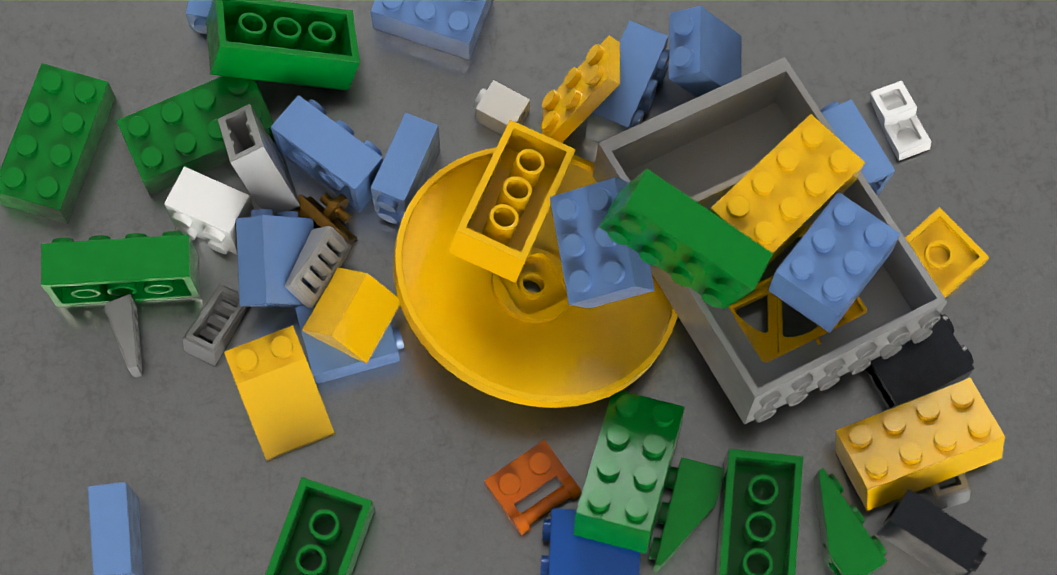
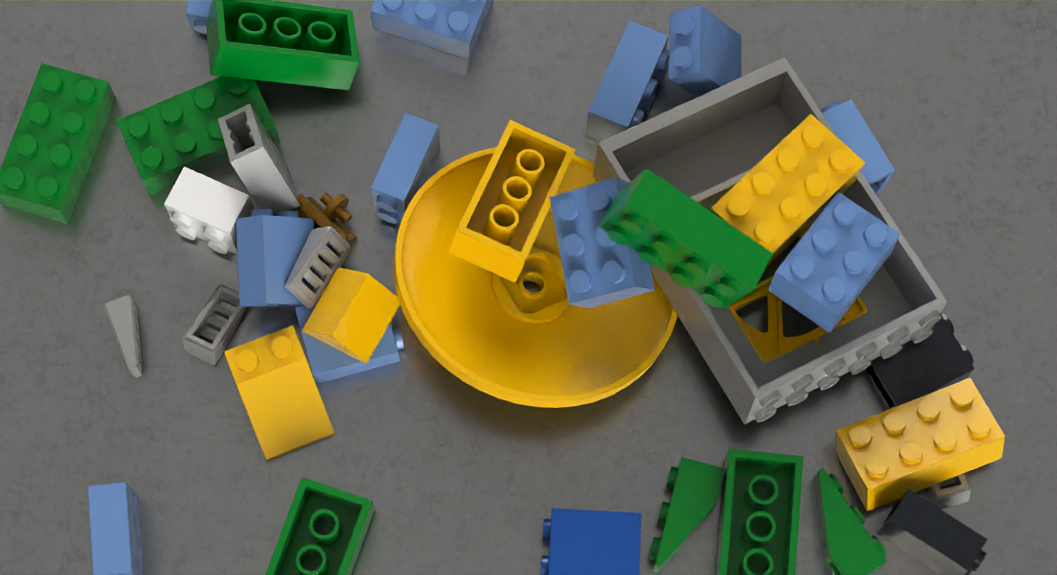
(113, 268): green brick -> none
(327, 151): medium blue brick -> none
(500, 105): white brick -> none
(527, 476): orange plate -> none
(582, 90): yellow plate -> none
(629, 471): green brick -> none
(899, 120): white slope -> none
(946, 251): yellow tile -> none

